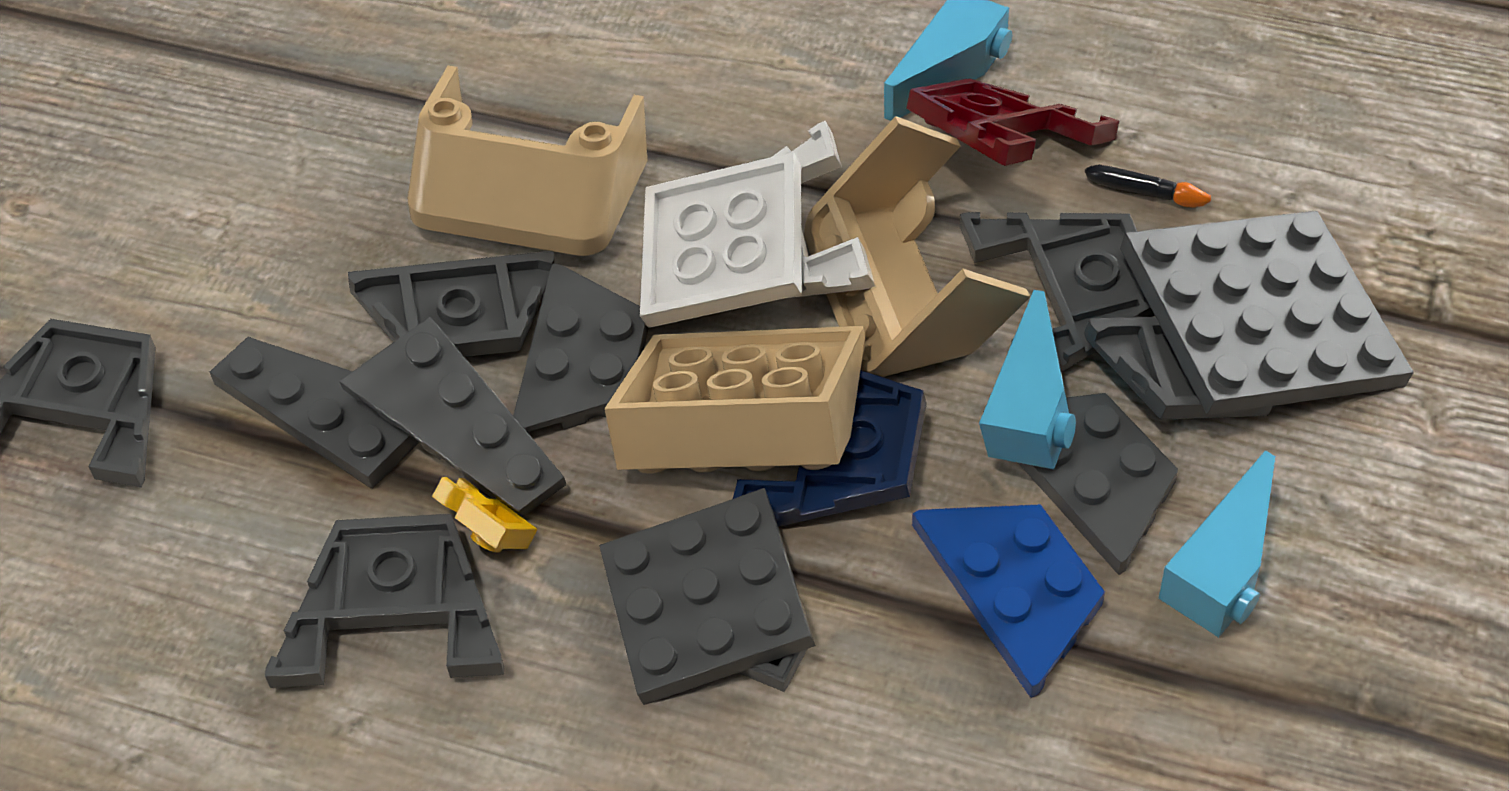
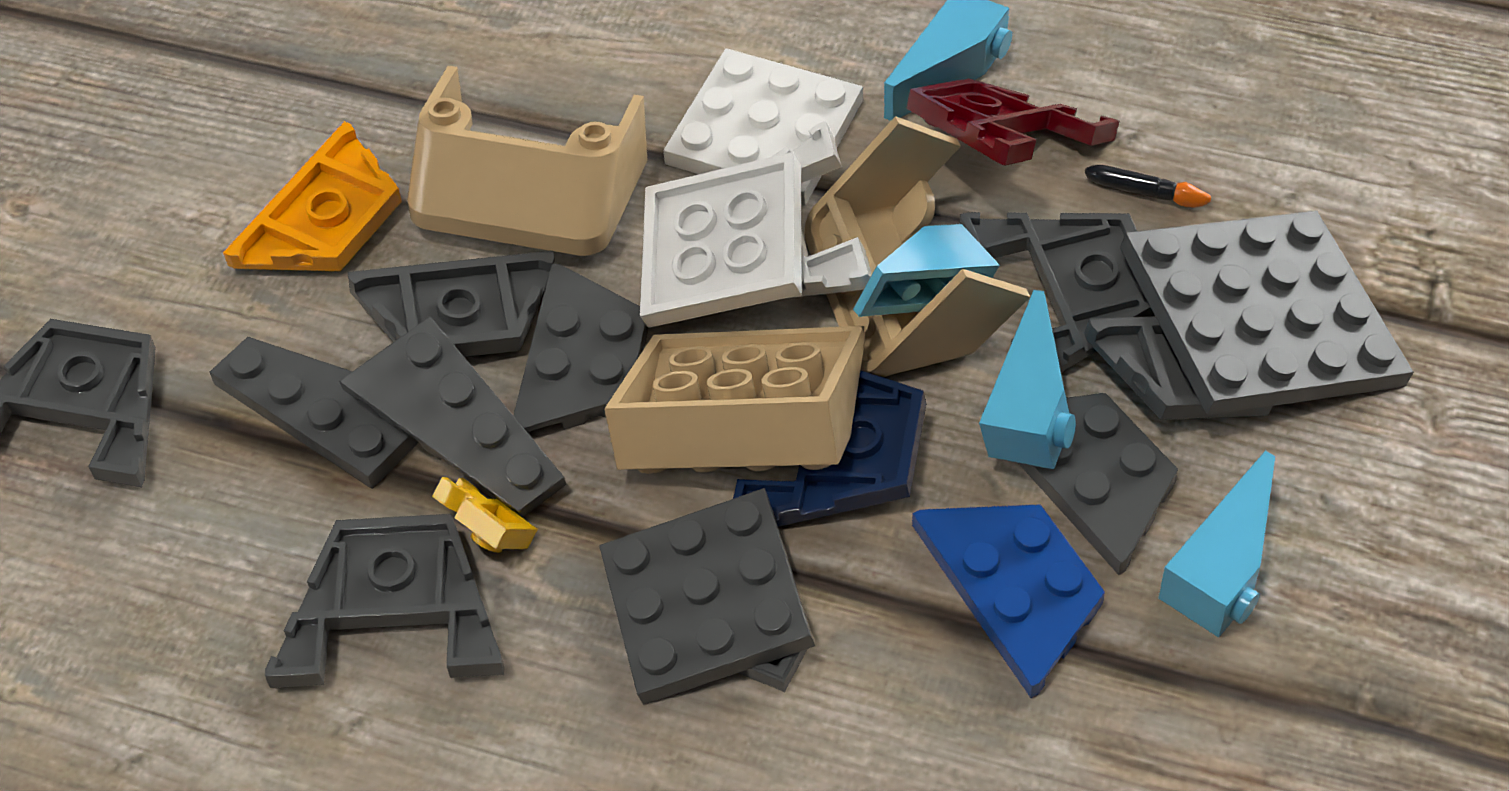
(320, 212): none -> light orange wing
(754, 111): none -> white plate
(922, 269): none -> medium azure slope

